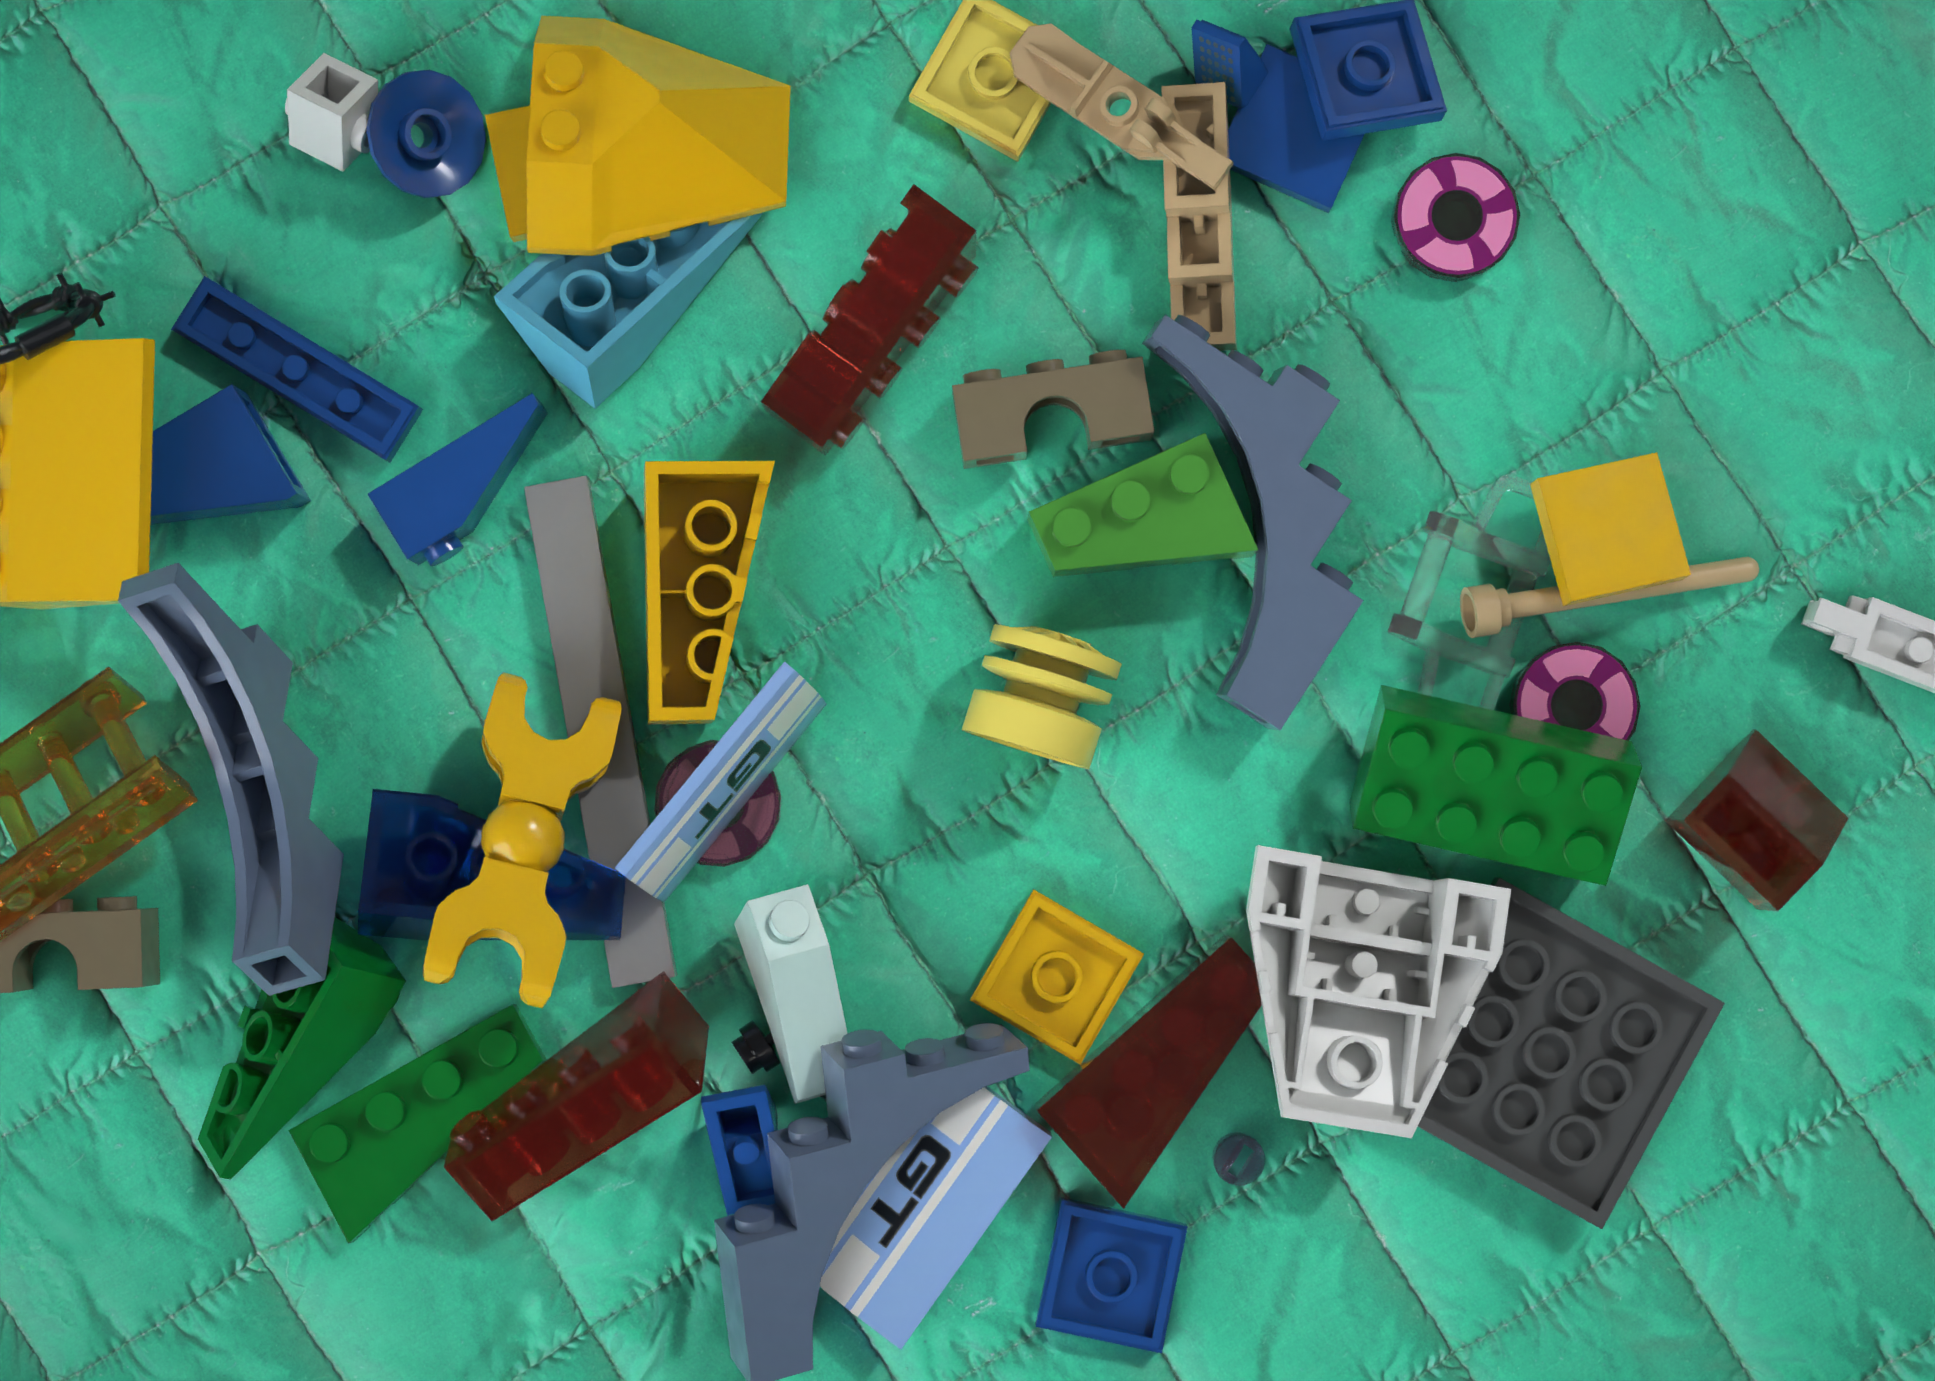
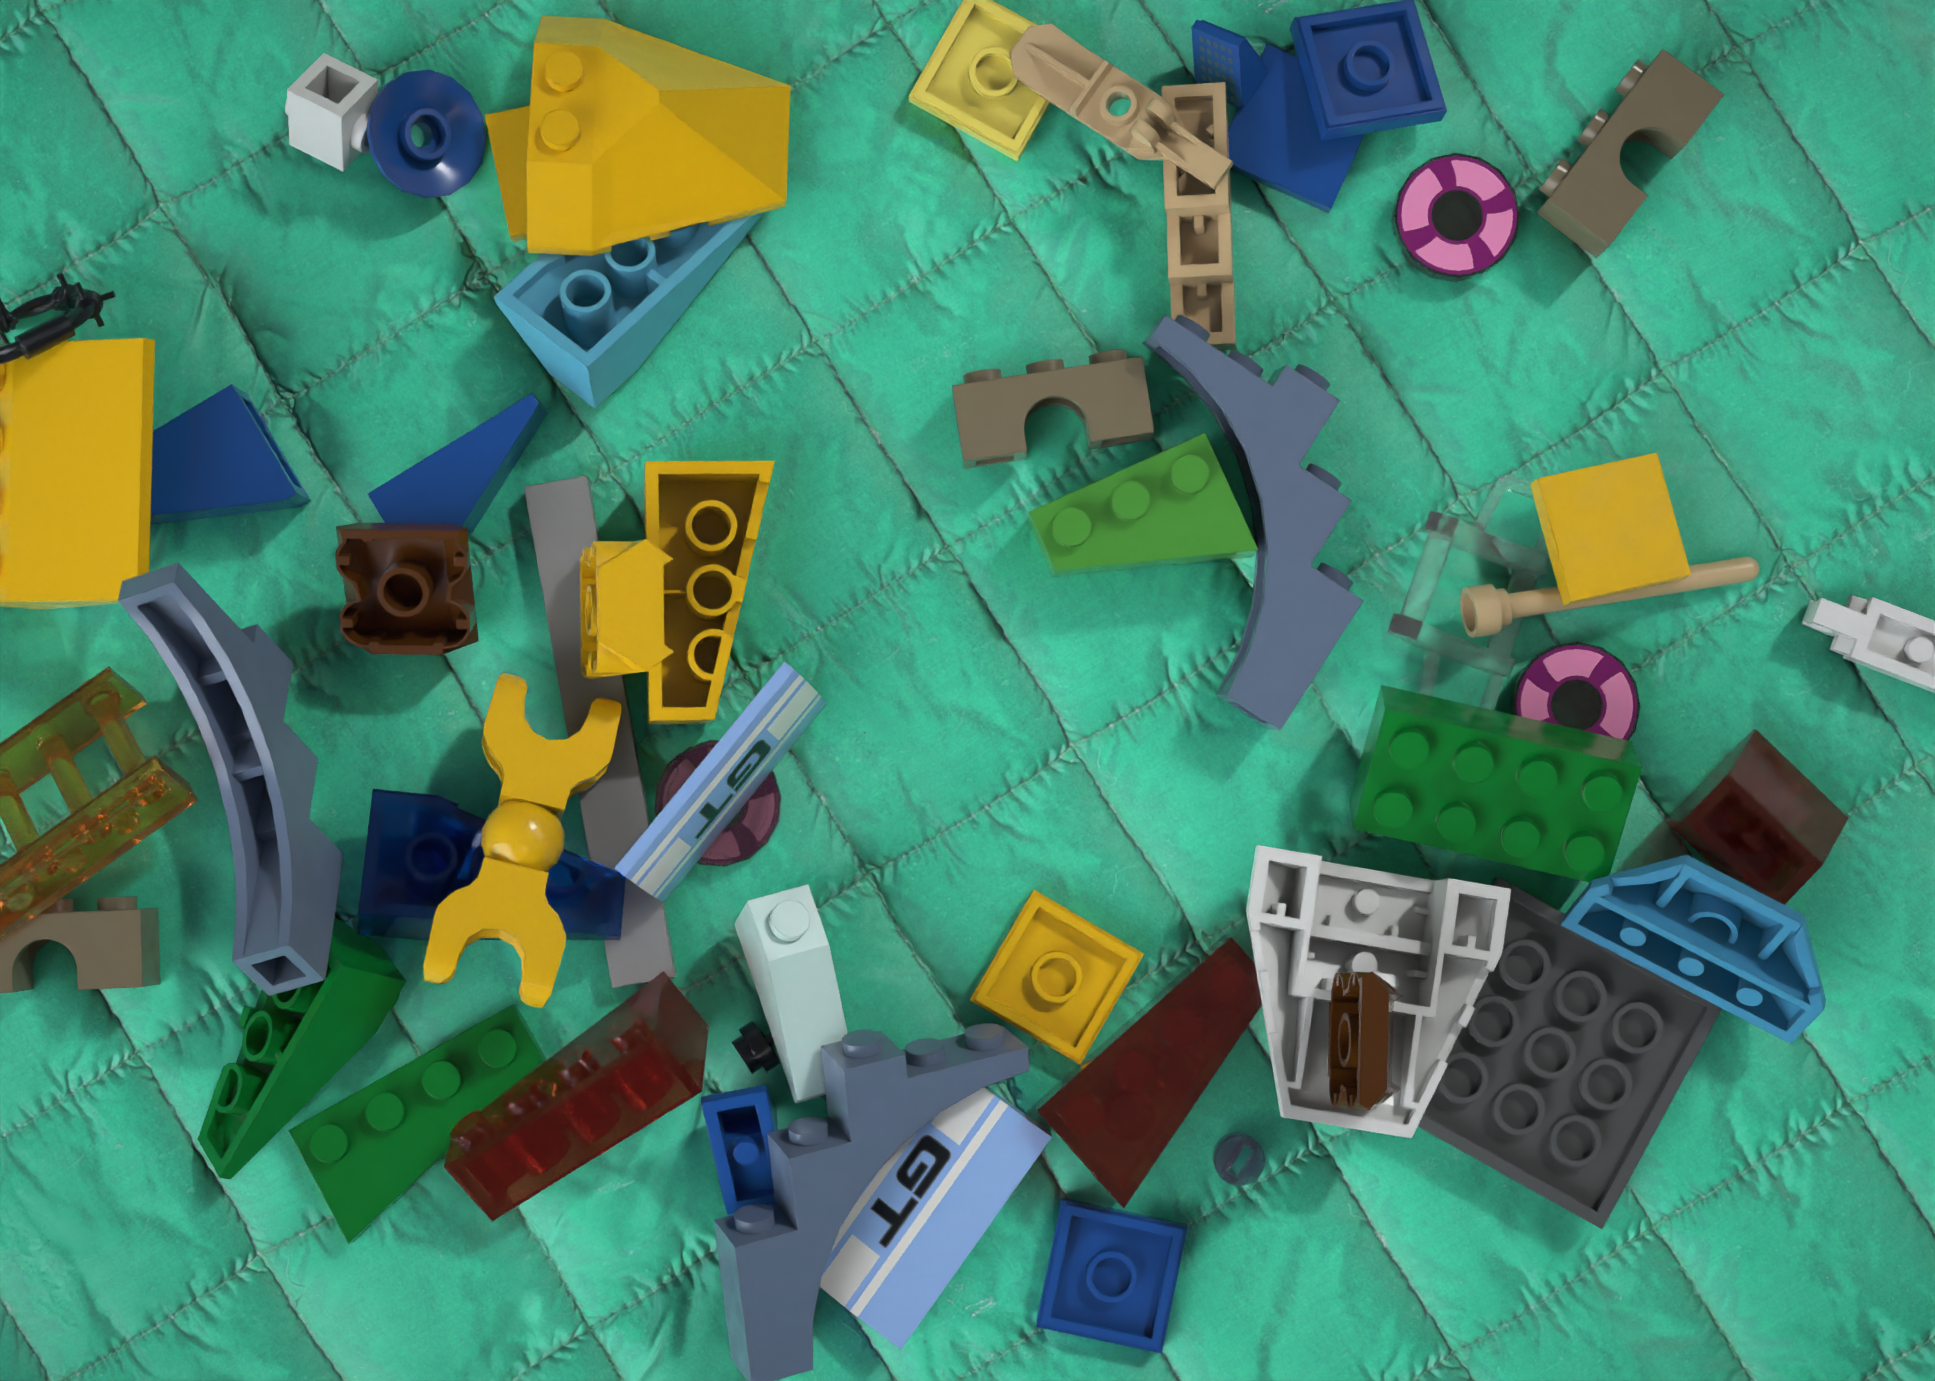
(297, 369): blue tile -> none
(406, 587): none -> reddish brown slope
(621, 608): none -> yellow slope
(874, 323): clear red wedge -> none
(1042, 695): light yellow wheel -> none
(1361, 1040): none -> reddish brown slope
(1660, 108): none -> dark tan arch
(1708, 940): none -> dark azure wedge

